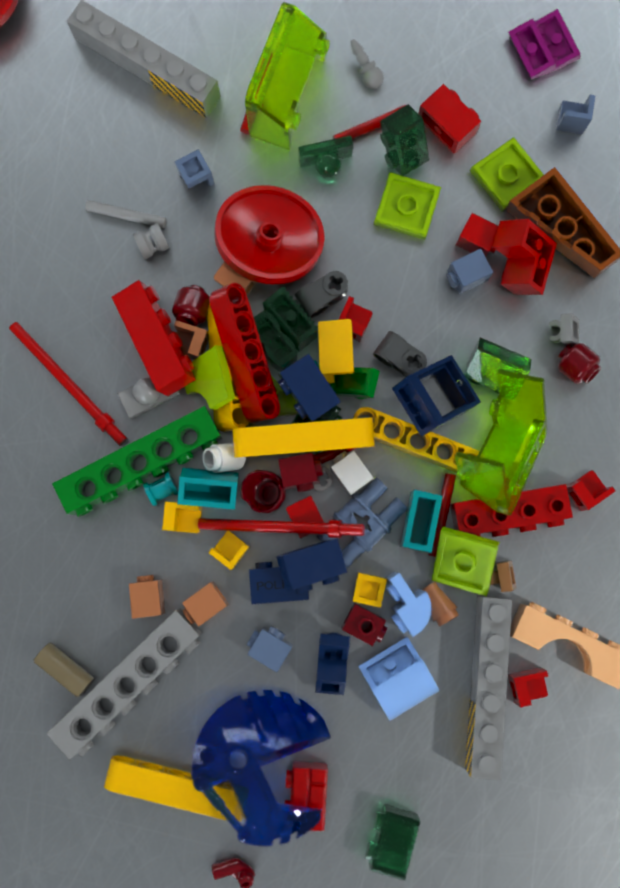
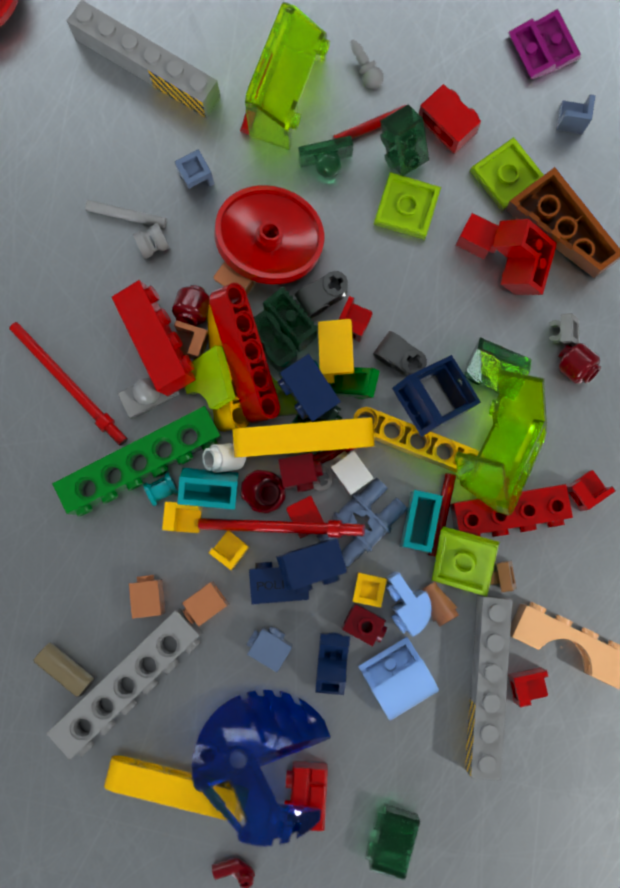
(469, 271): sand blue brick -> none

